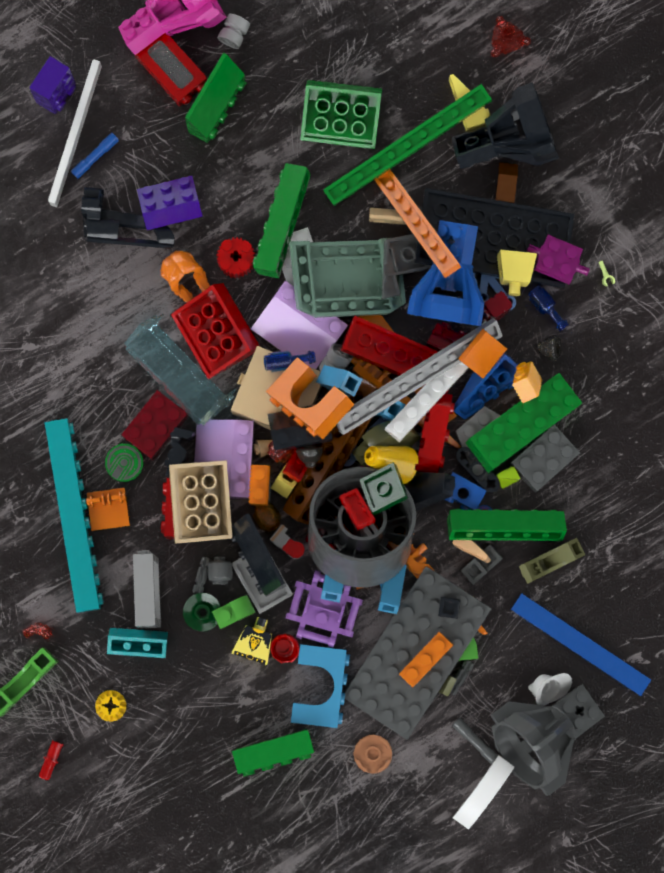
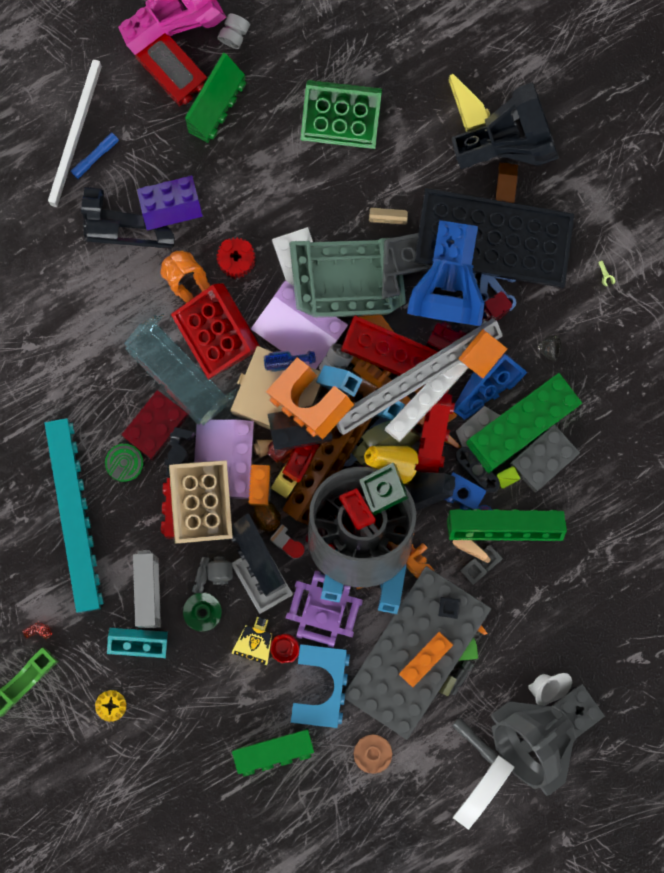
(50, 760): red axle -> none
(53, 85): dark purple brick -> none
(108, 509): orange hinge -> none
(234, 611): bright green brick -> none
(282, 220): green brick -> none
(310, 455): clear smoke brick -> none
(407, 145): green plate -> none
(417, 223): orange plate -> none
(507, 37): clear red rock -> none
(515, 269): light yellow torso -> none
(527, 381): light orange brick -> none
(545, 304): clear blue piece -> none
(551, 560): olive arch -> none
(558, 259): magenta plate -> none
(580, 644): blue tile -> none

